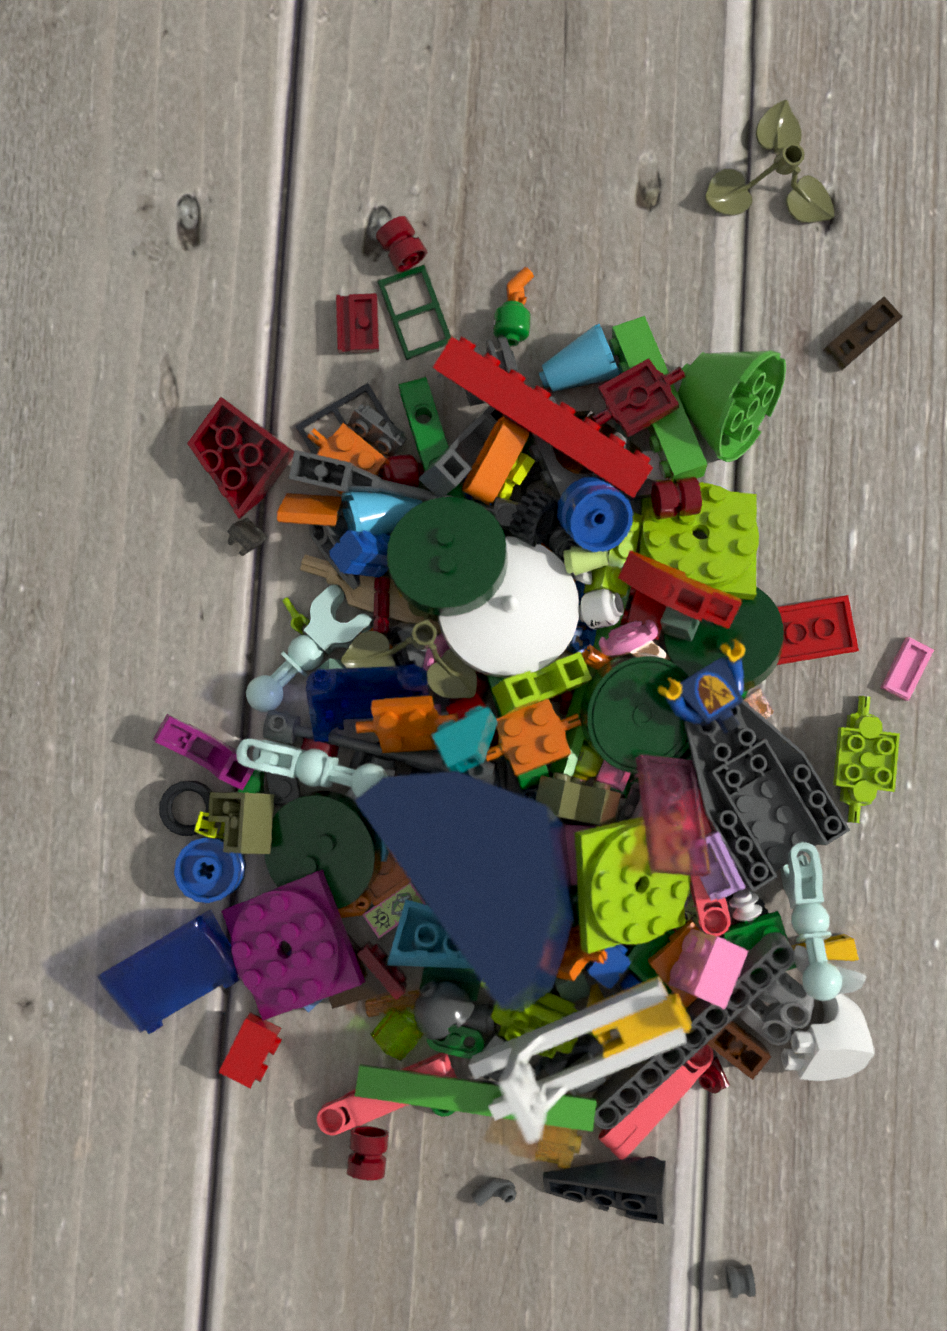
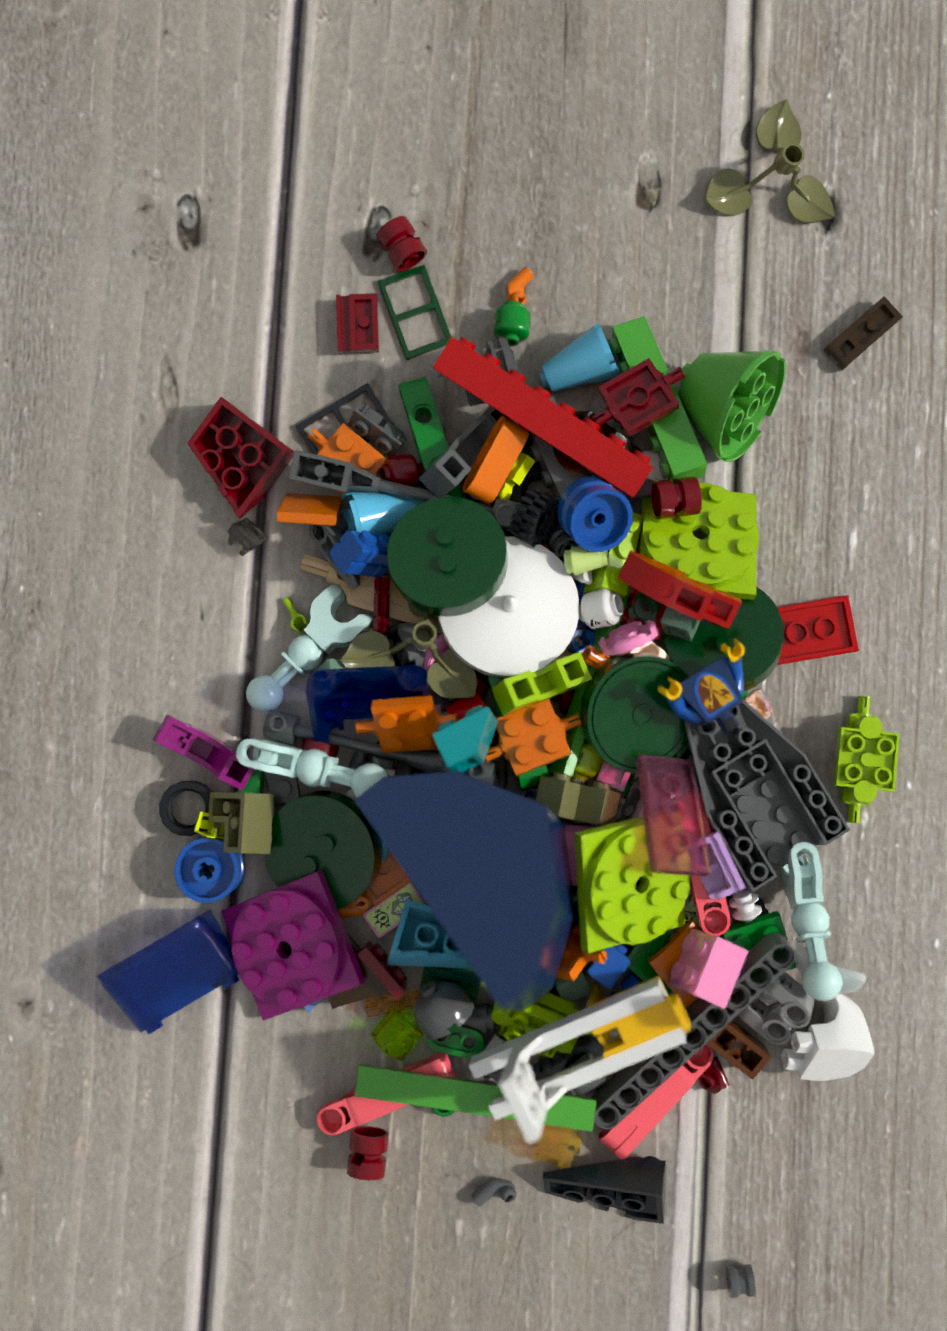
(250, 1050): red brick -> none
(637, 609): none -> dark green plate
(838, 948): yellow slope -> none
(907, 668): bright pink tile -> none

